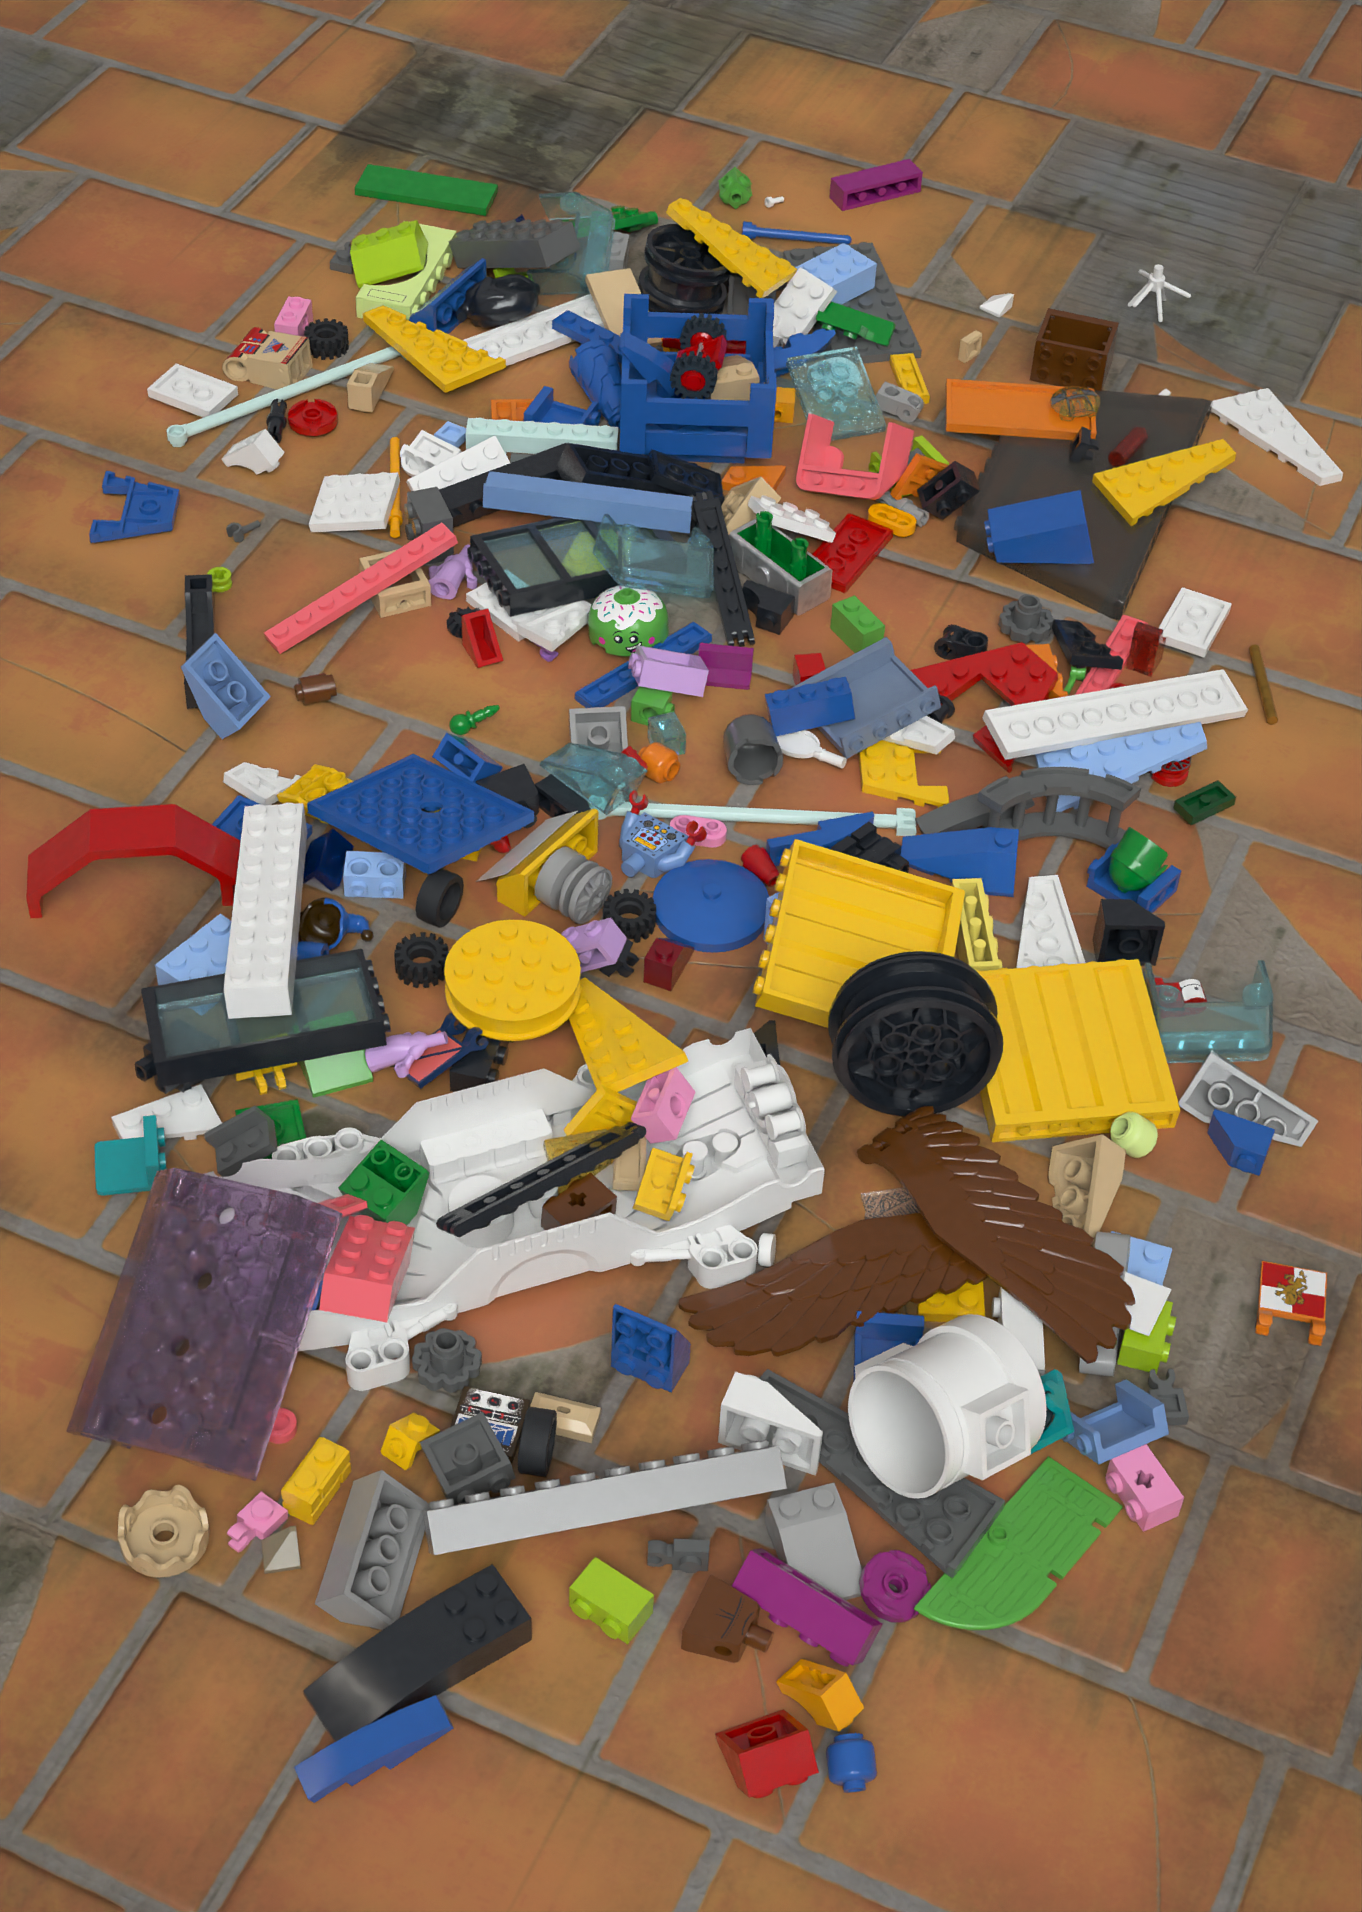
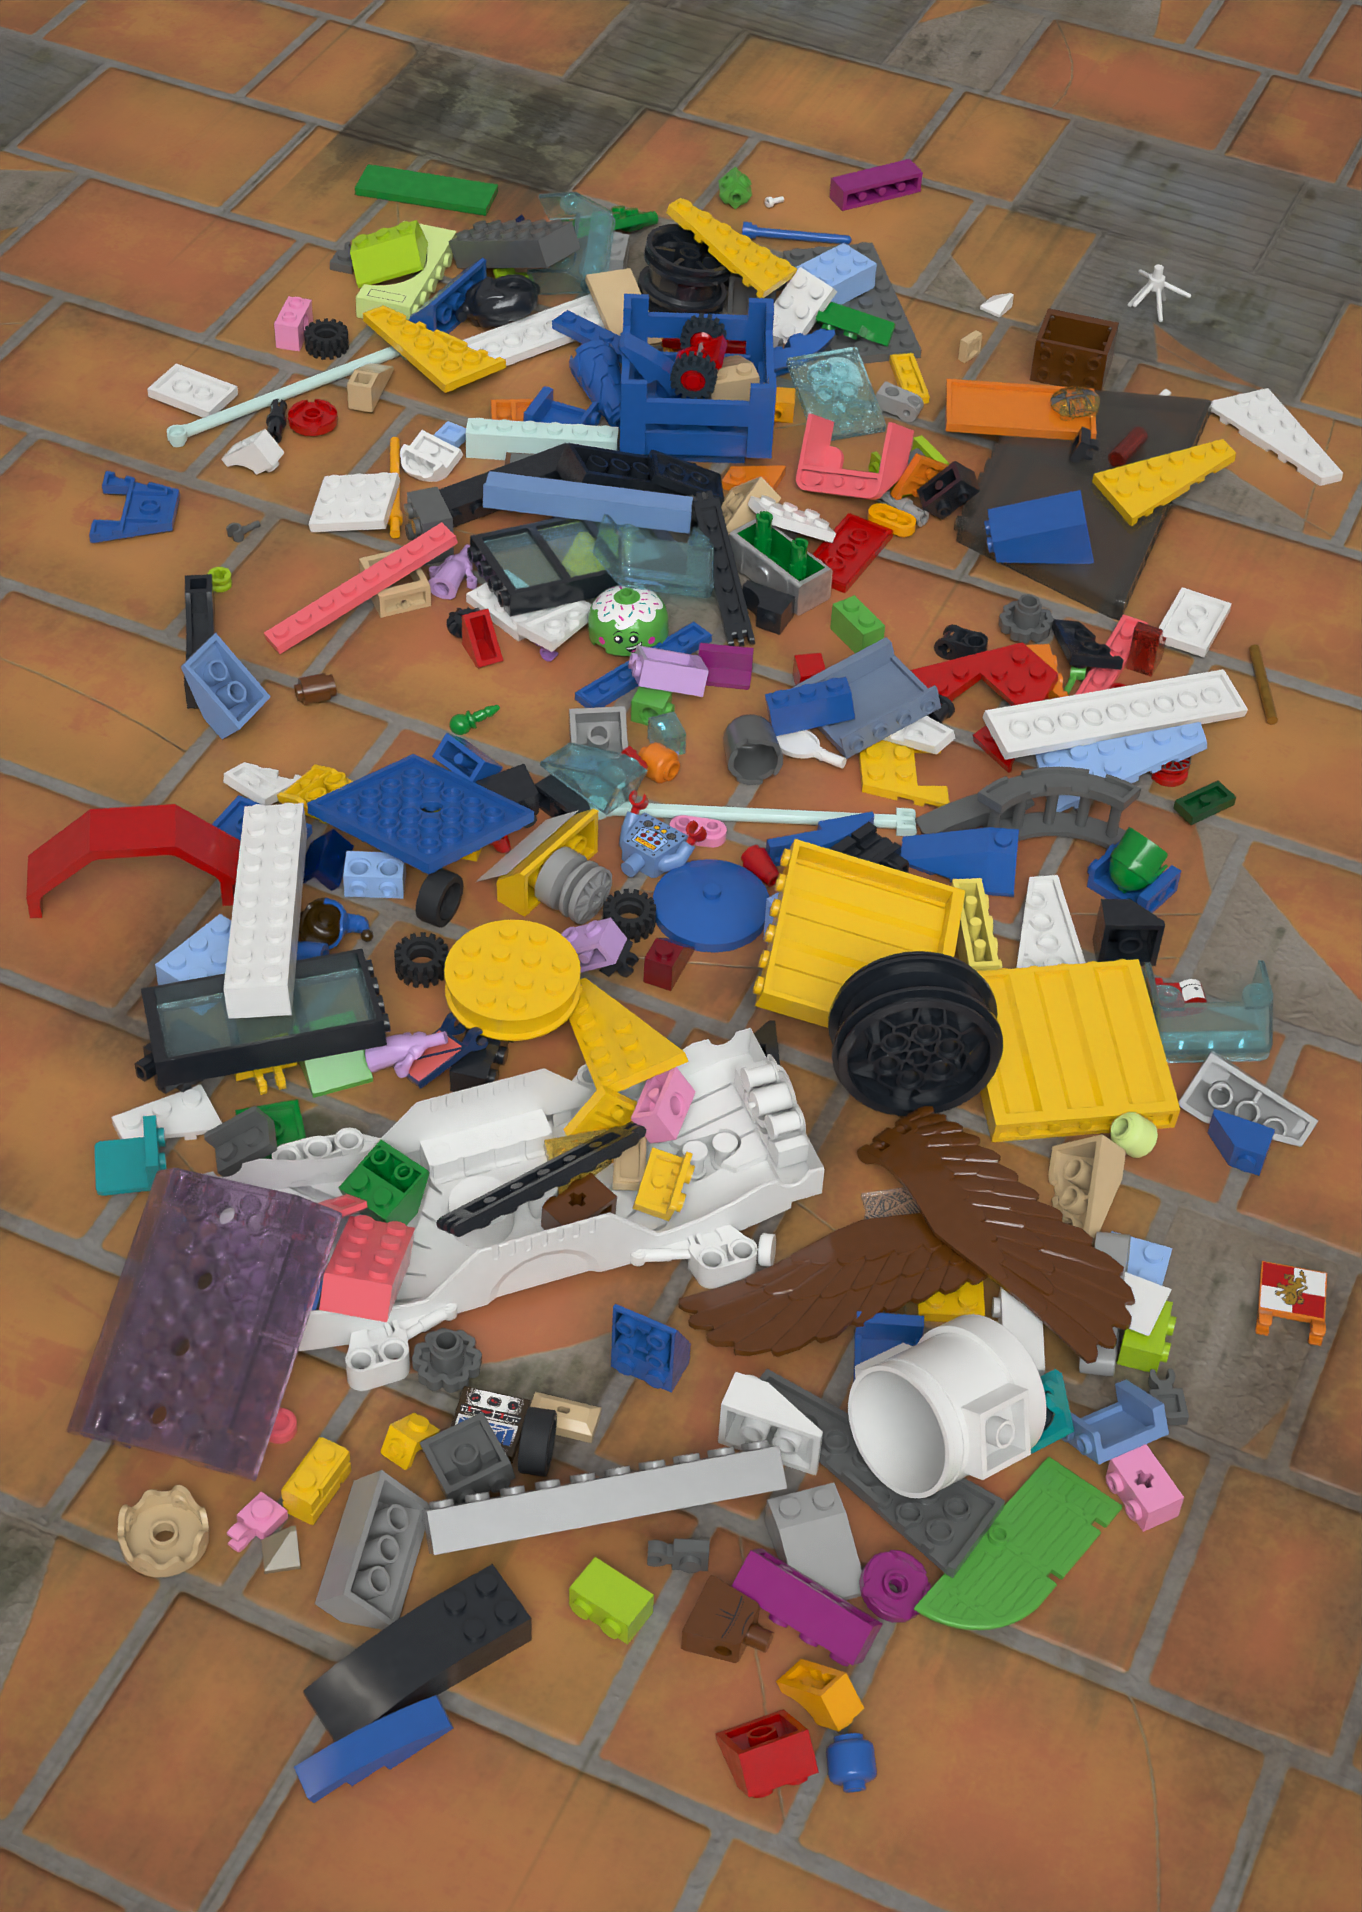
(269, 359): tan piece -> none
(465, 465): white wing -> none

